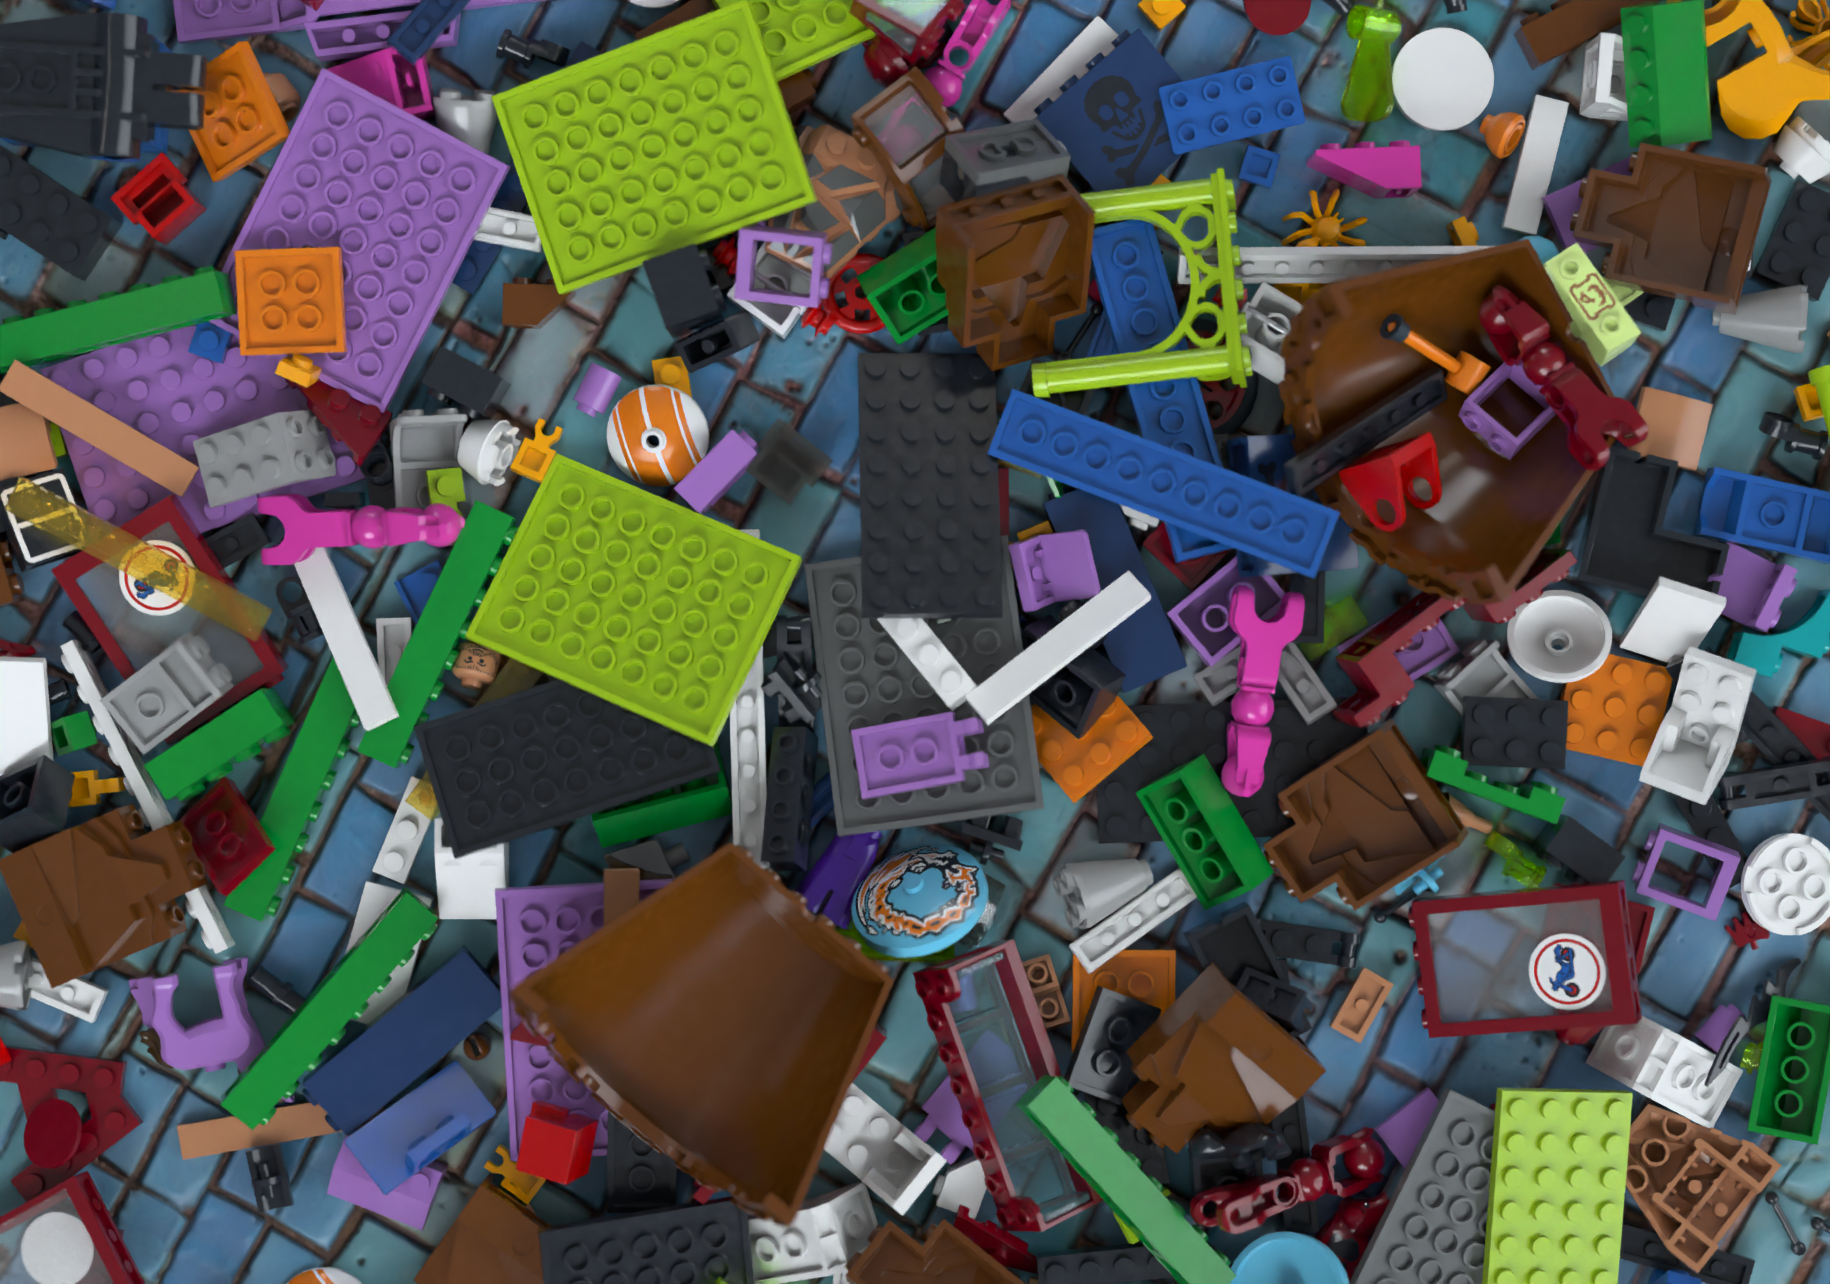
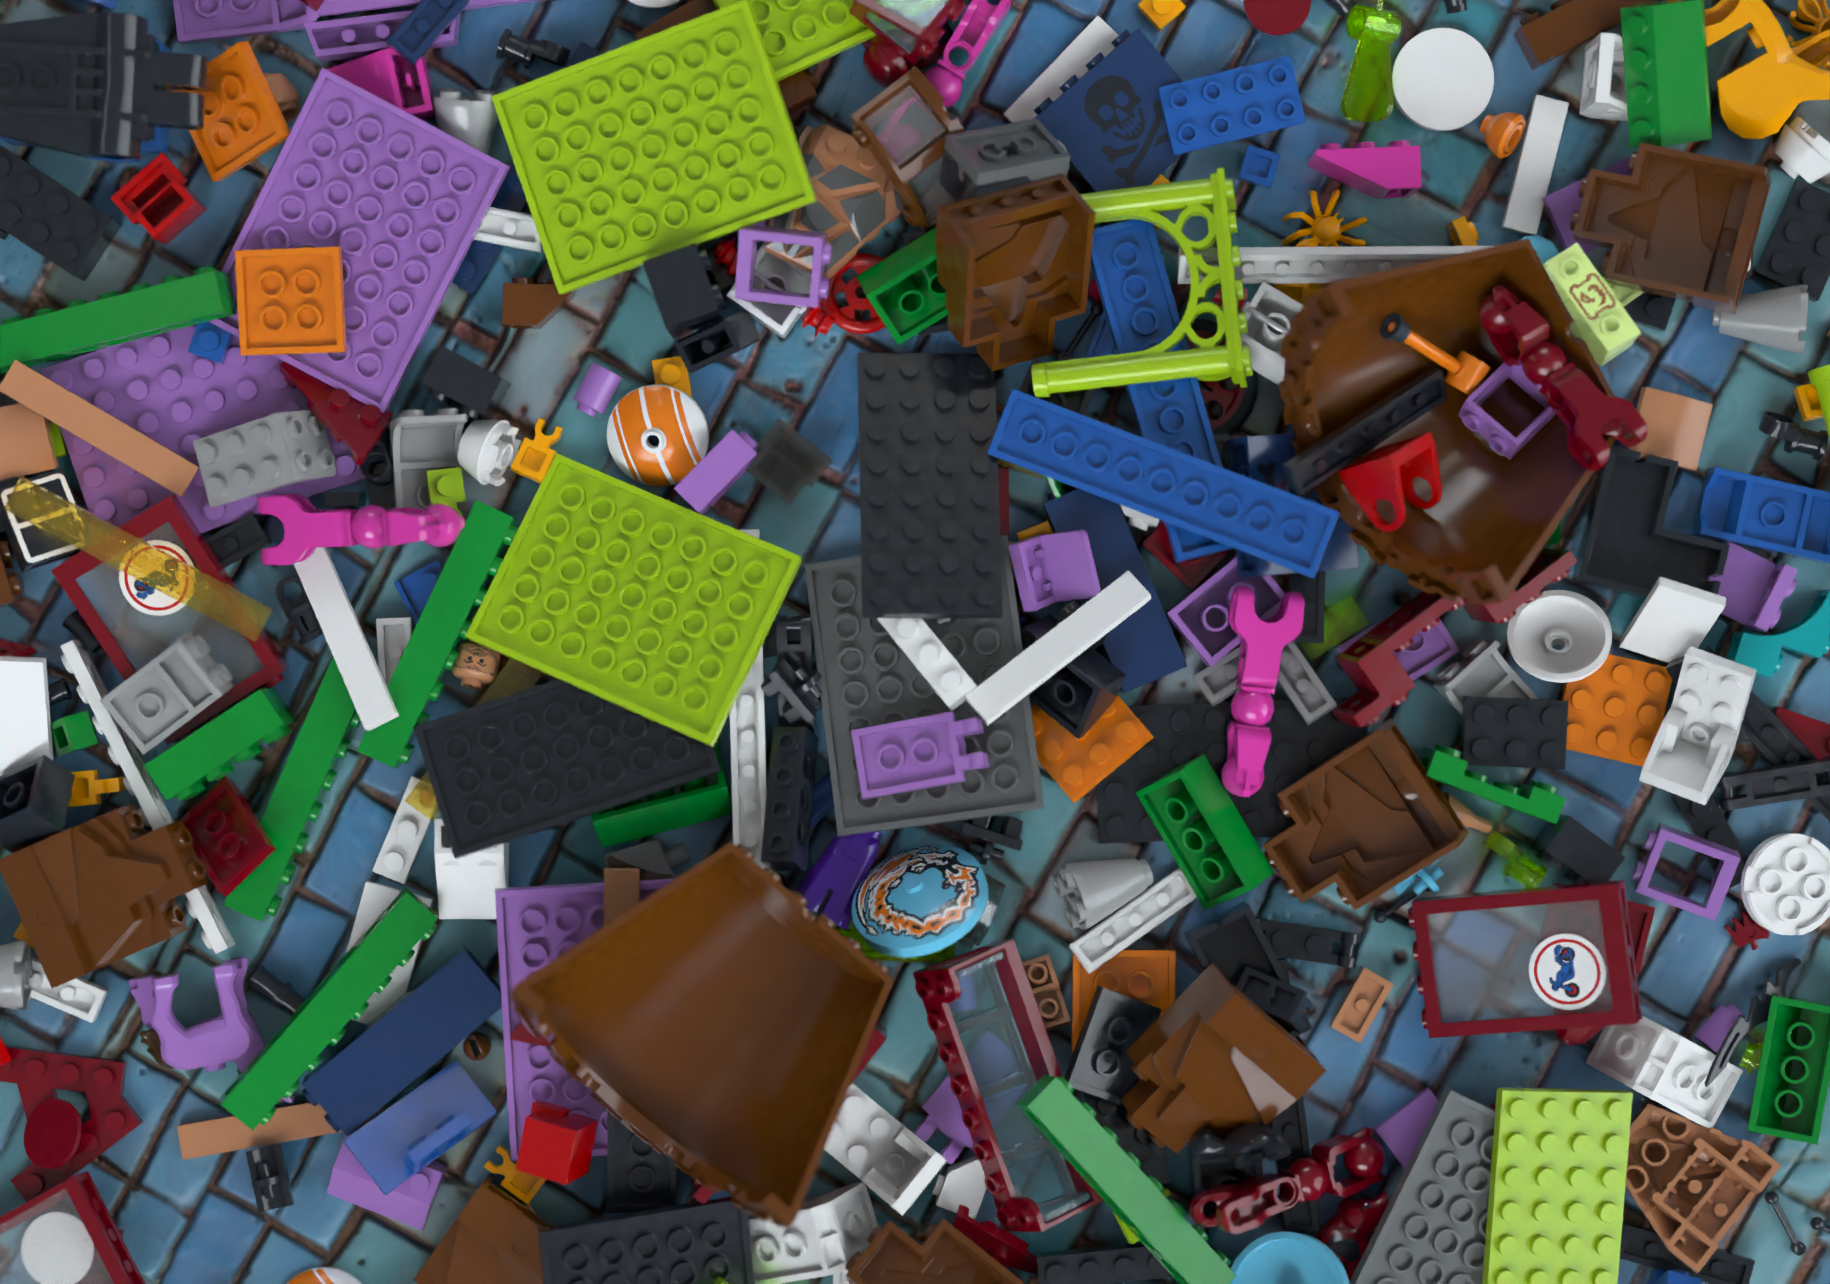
(298, 369): light orange plate -> none

